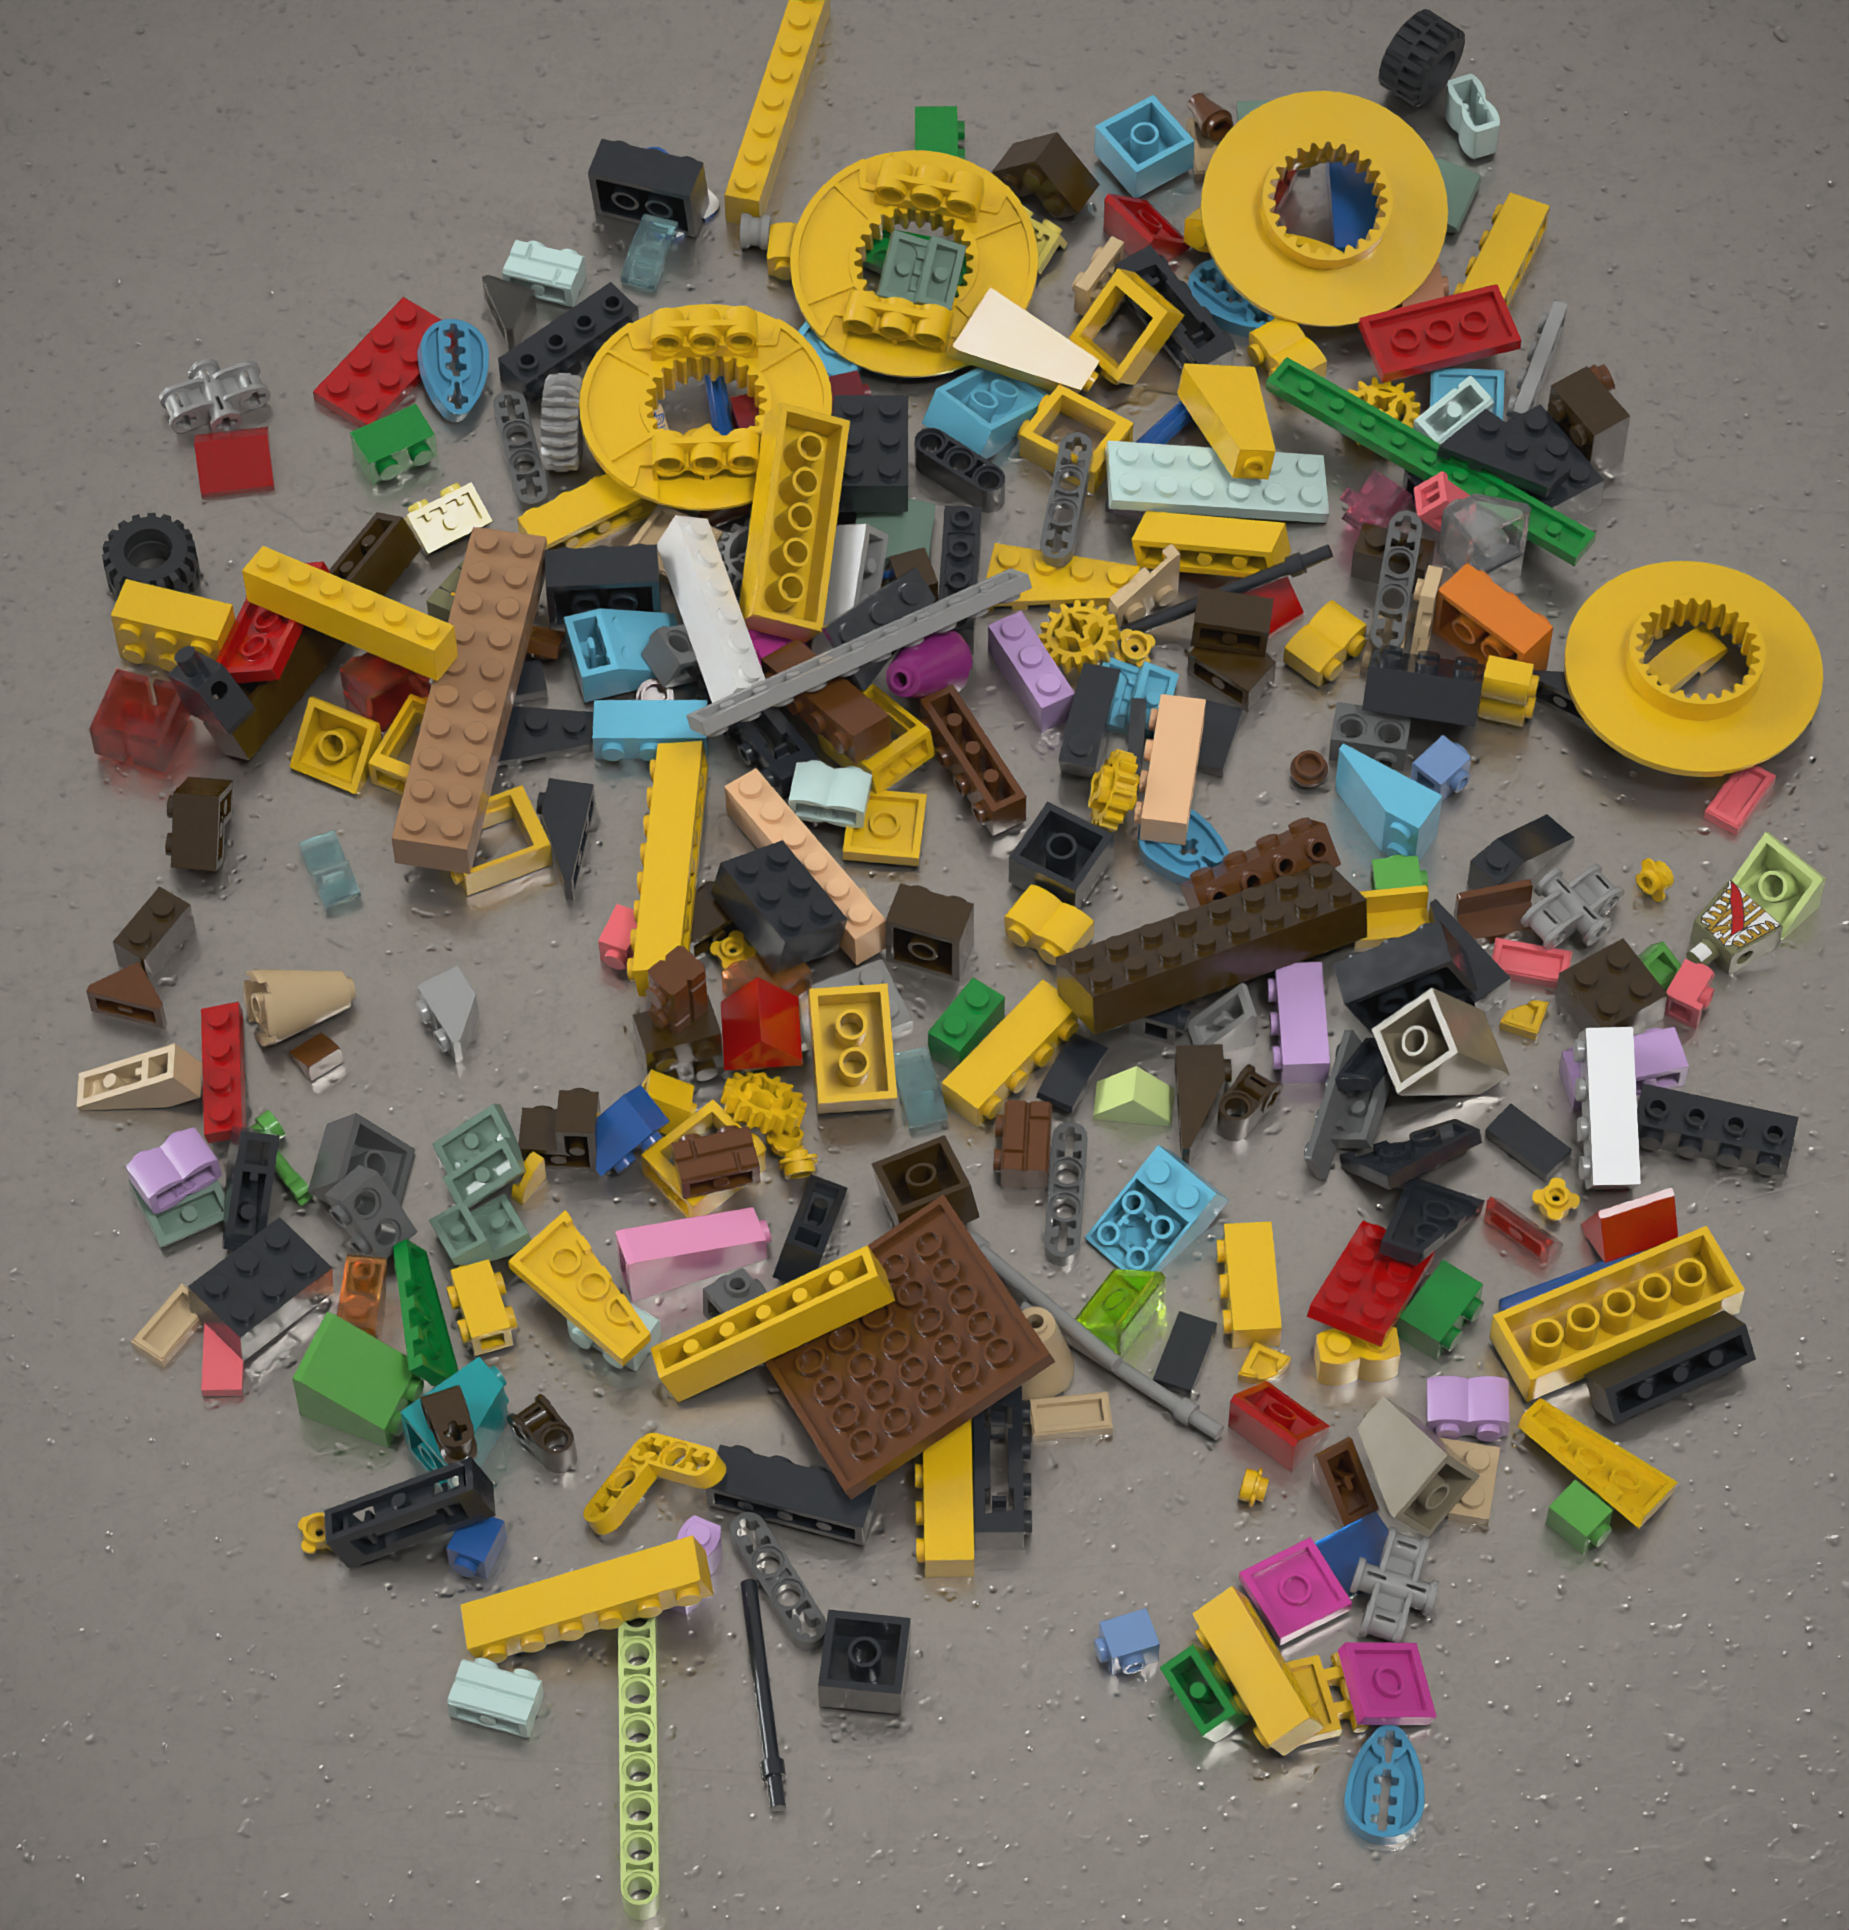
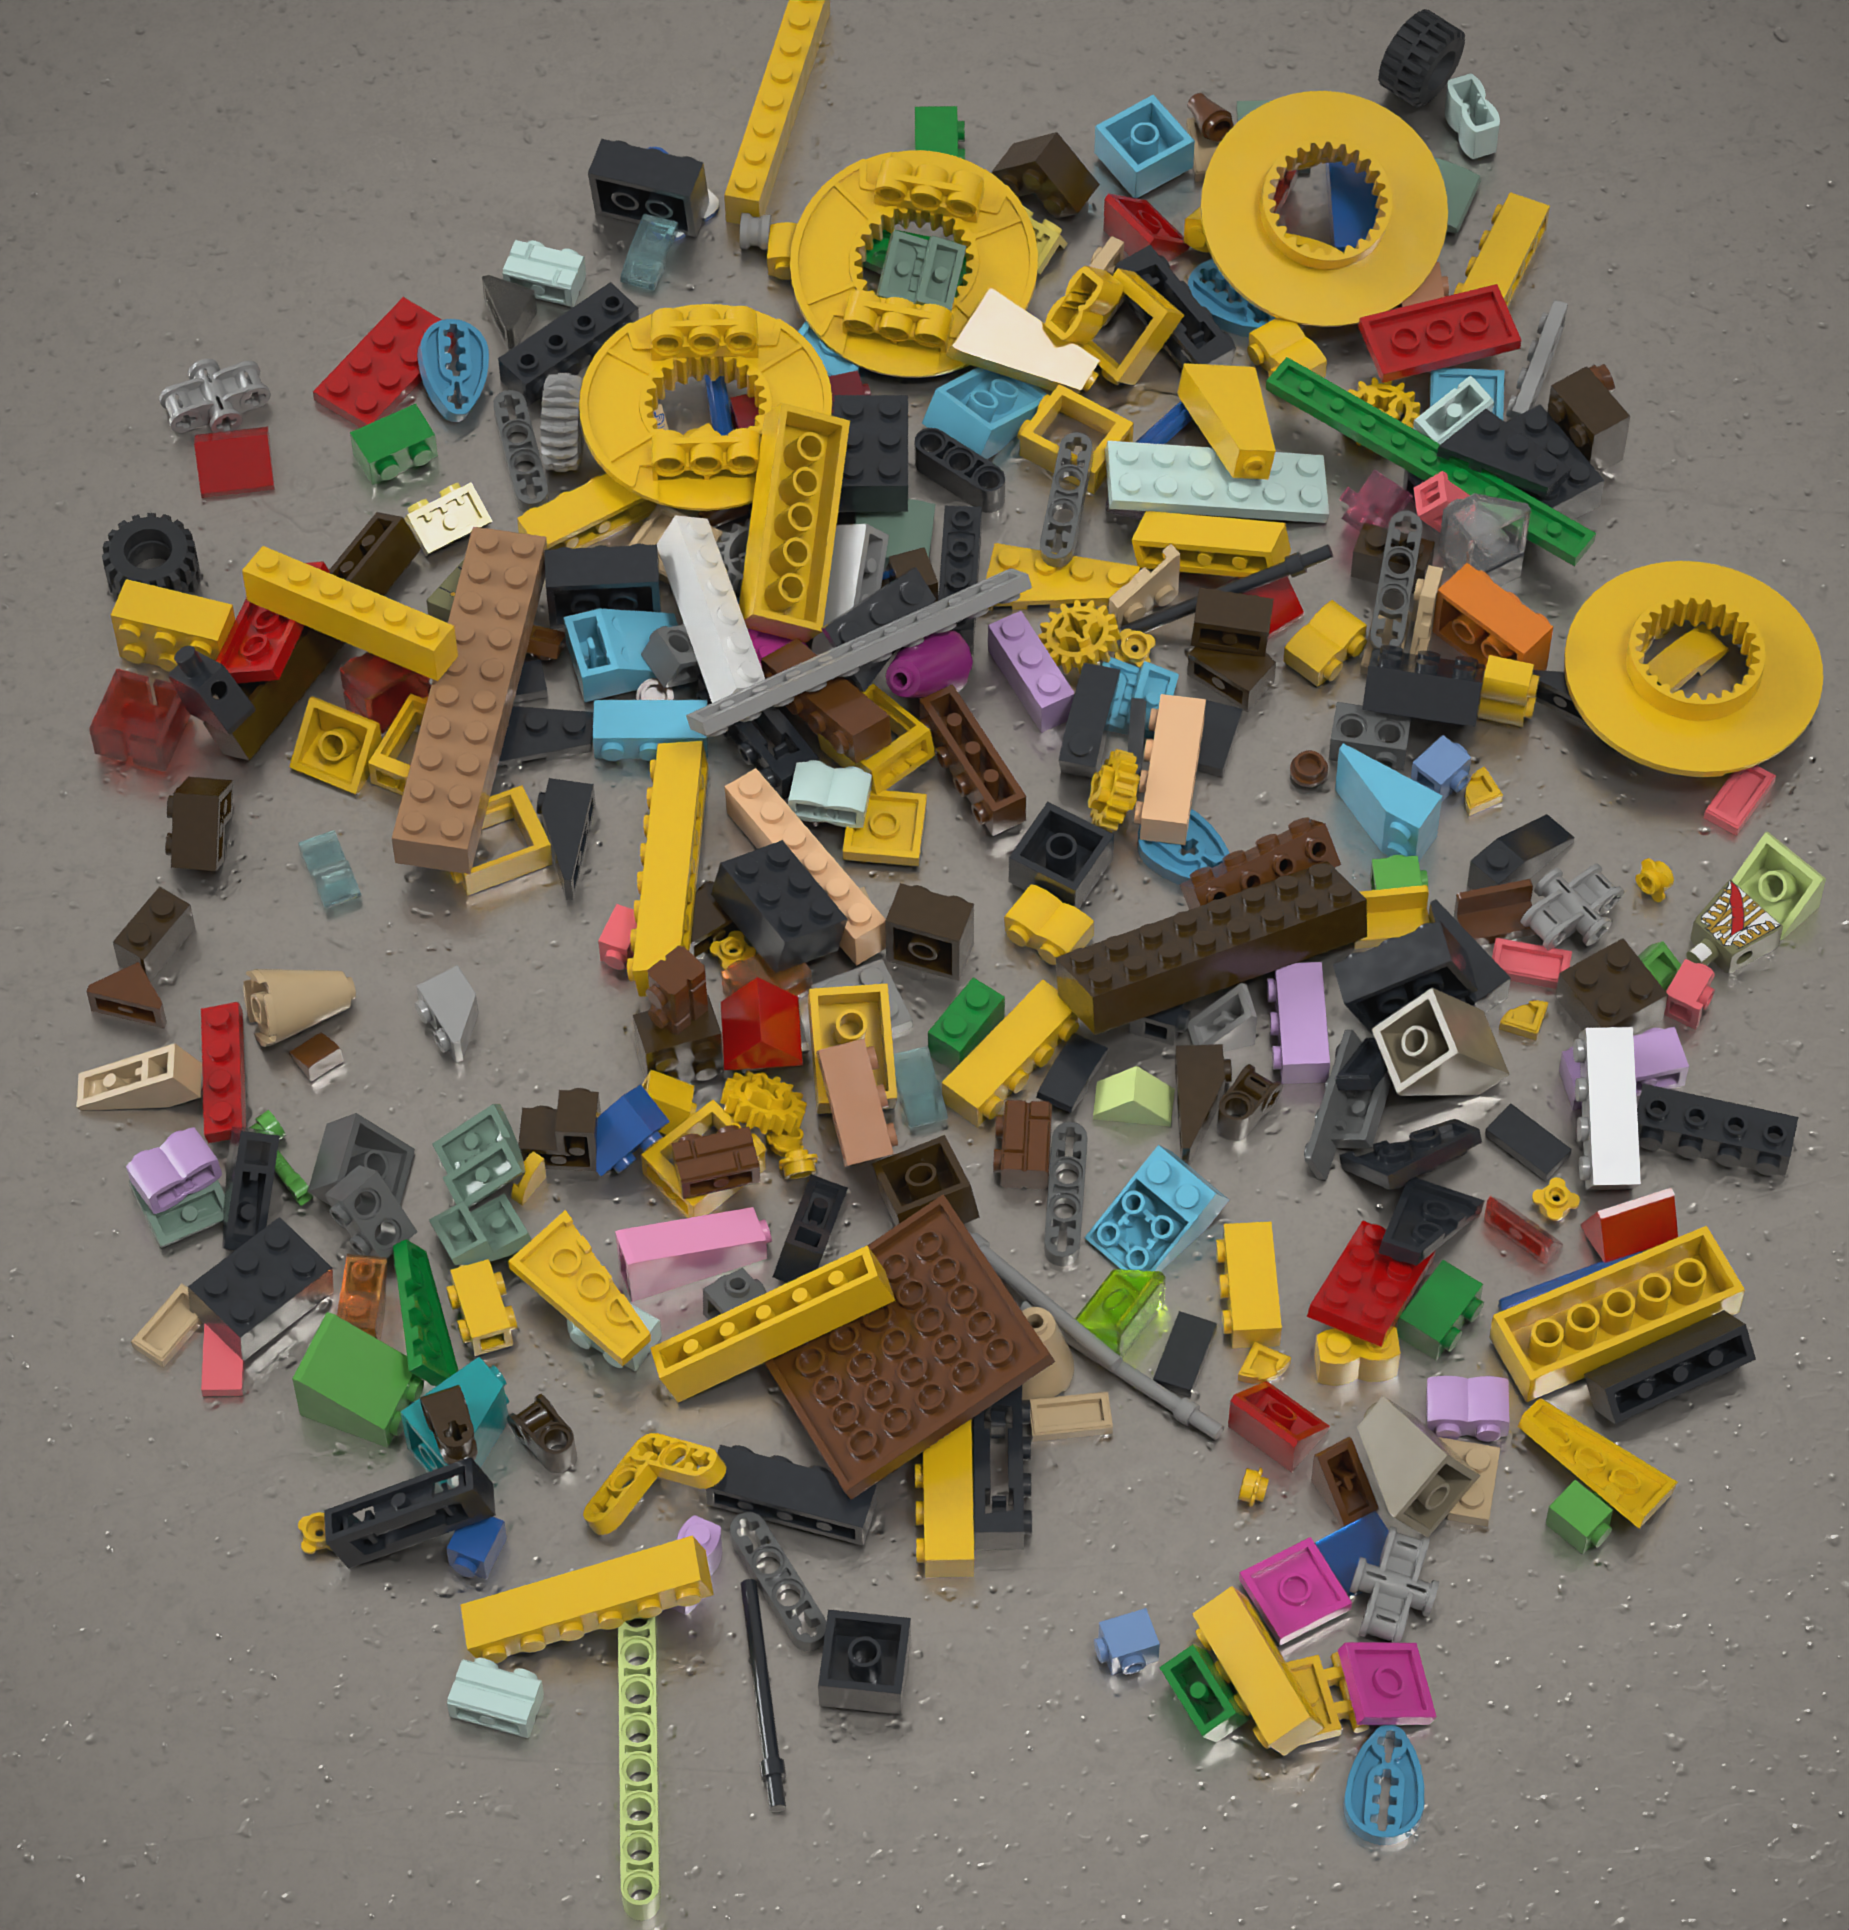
(856, 1102): none -> nougat brick
(1086, 300): none -> yellow brick
(1481, 792): none -> yellow tile

